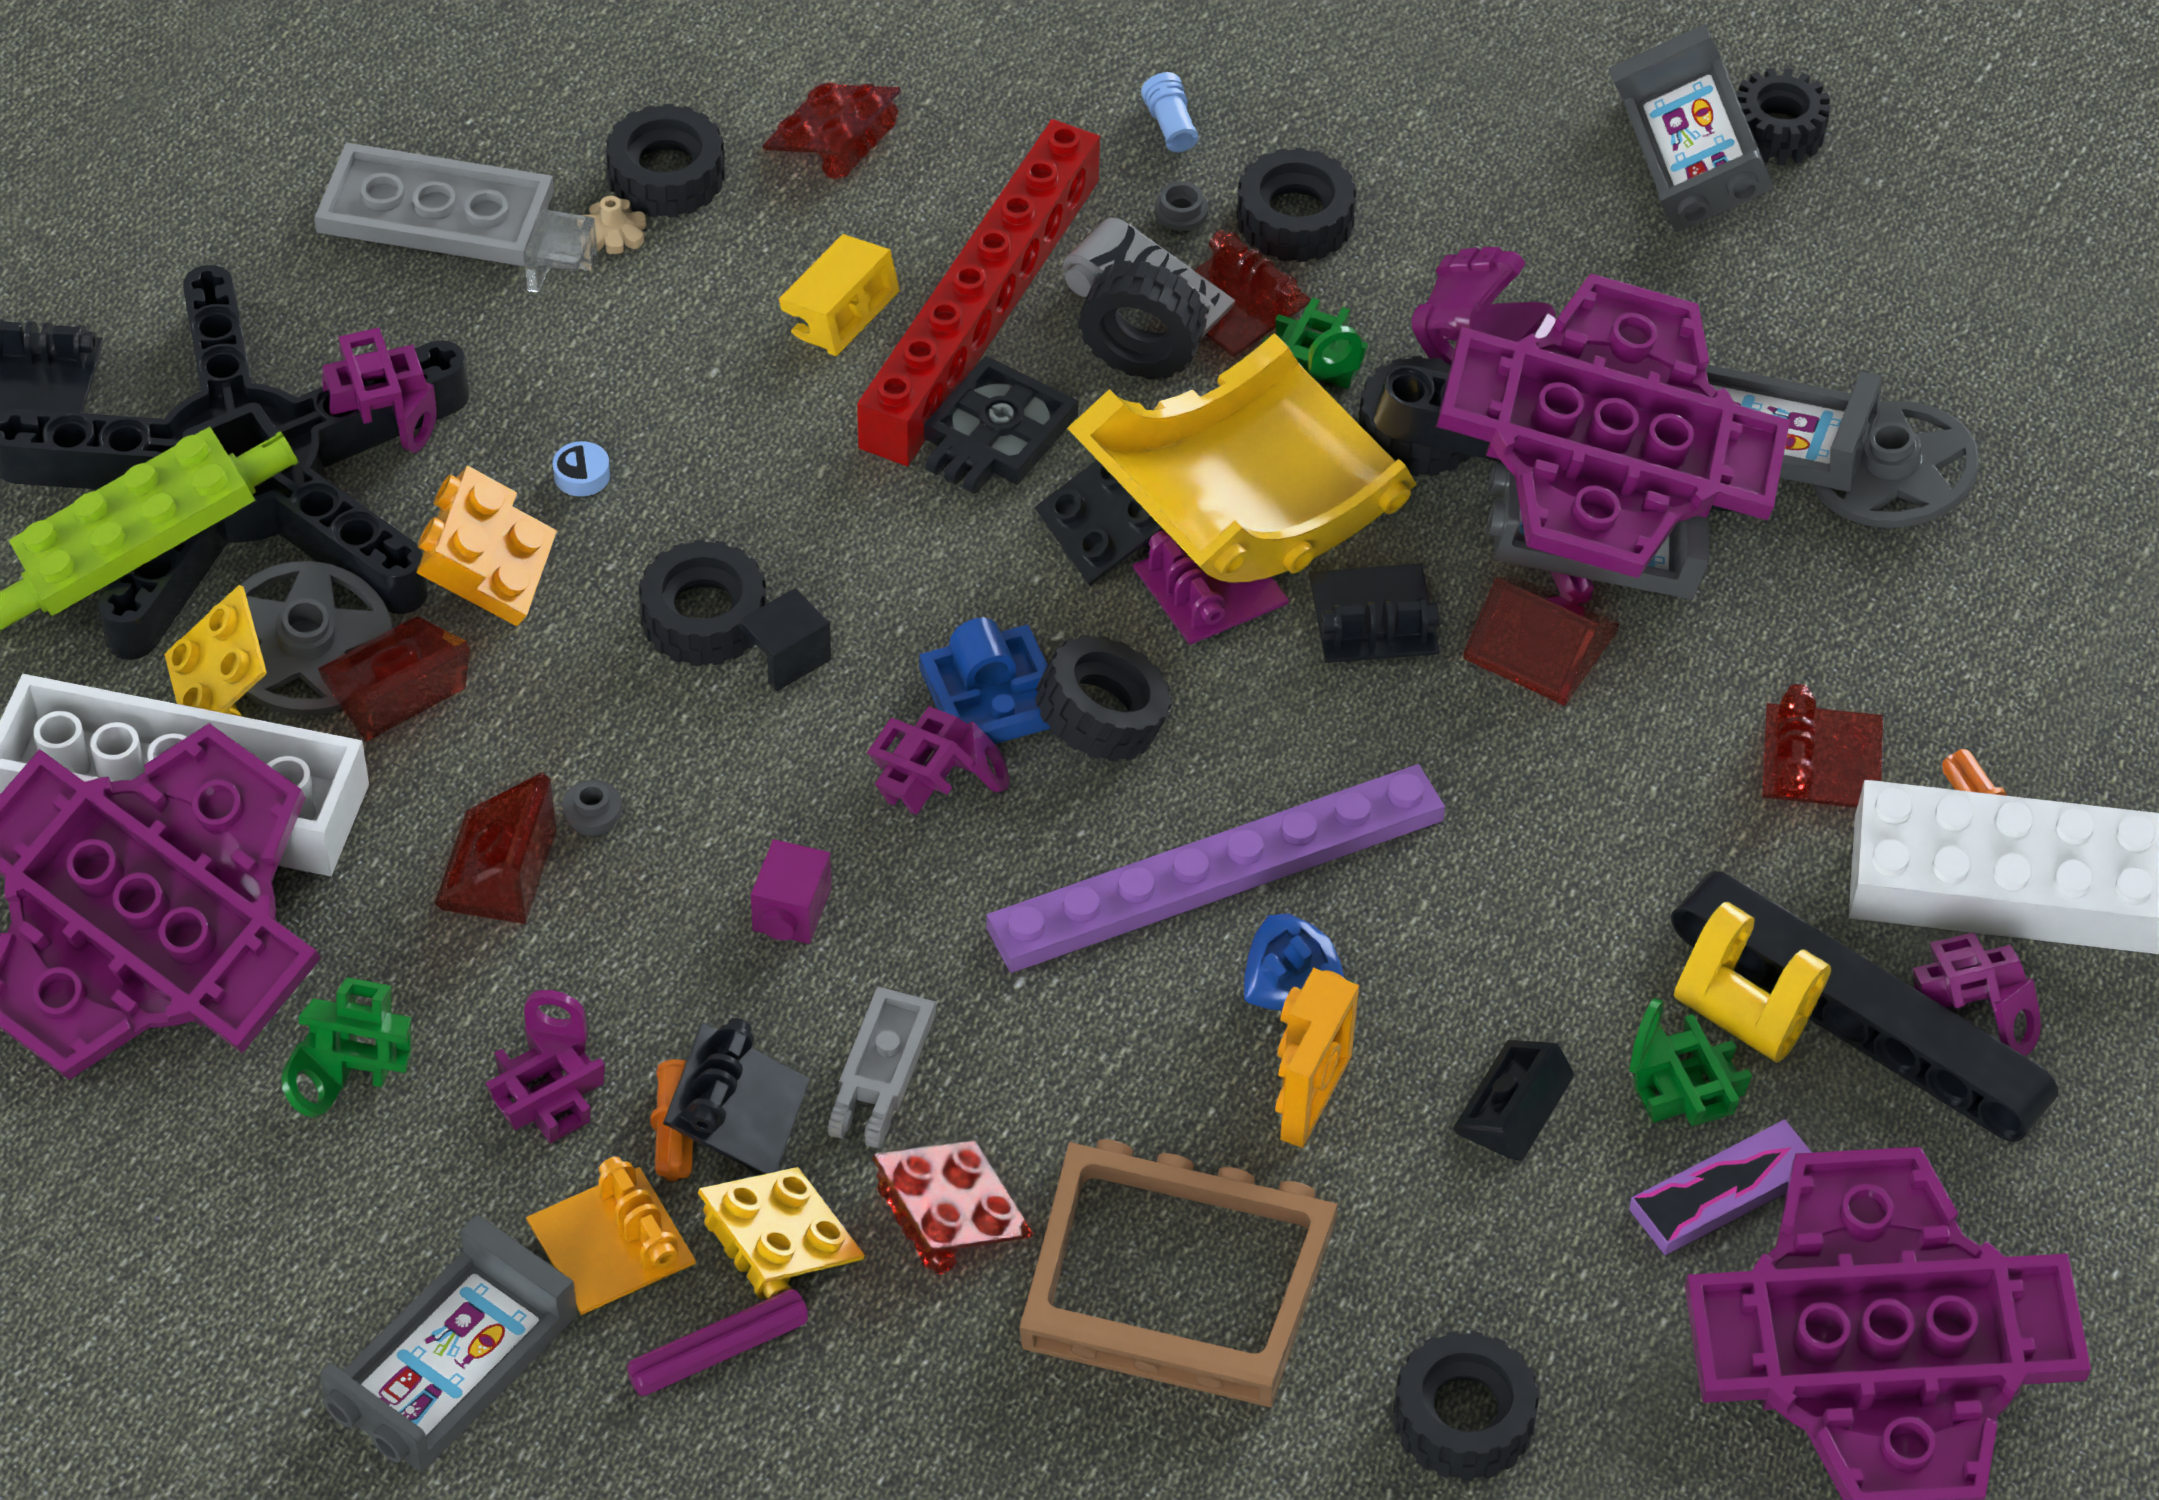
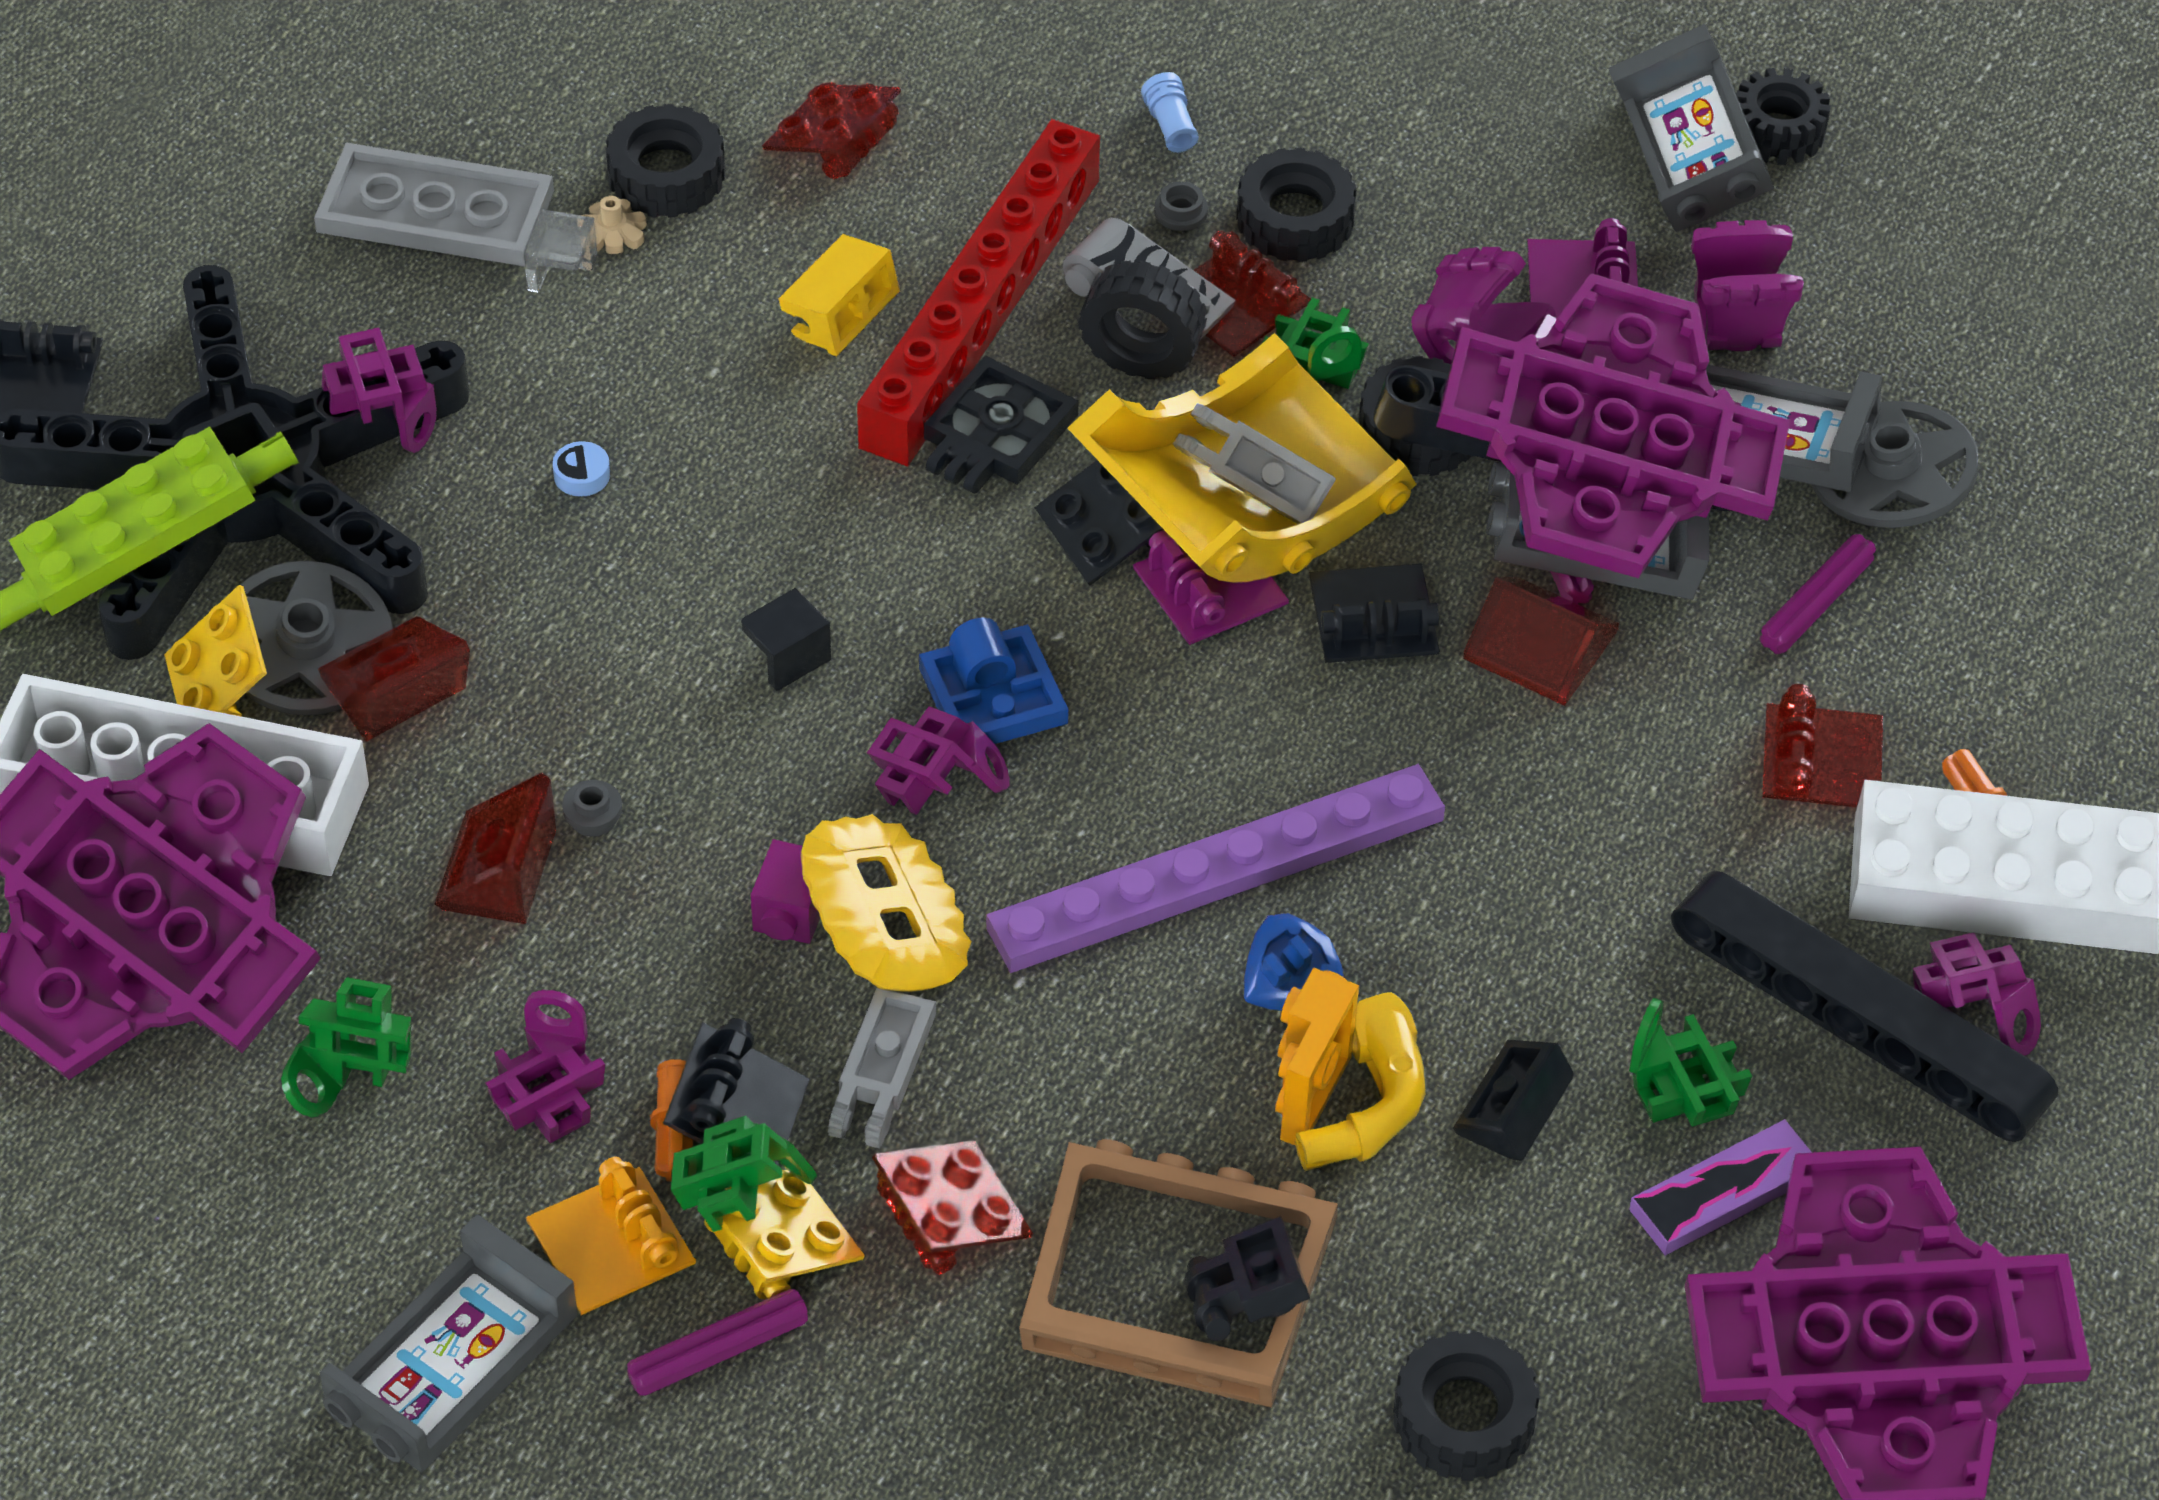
(485, 546): light orange plate -> none
(693, 567): black tyre -> none
(735, 1157): none -> green piece
(853, 910): none -> yellow piece
(1086, 723): black tyre -> none
(1252, 1276): none -> black plate
(1259, 467): none -> light grey hinge
(1387, 1044): none -> yellow piece
(1562, 266): none -> magenta hinge
(1739, 285): none -> magenta piece
(1740, 1007): yellow connector -> none
(1817, 594): none -> magenta axle

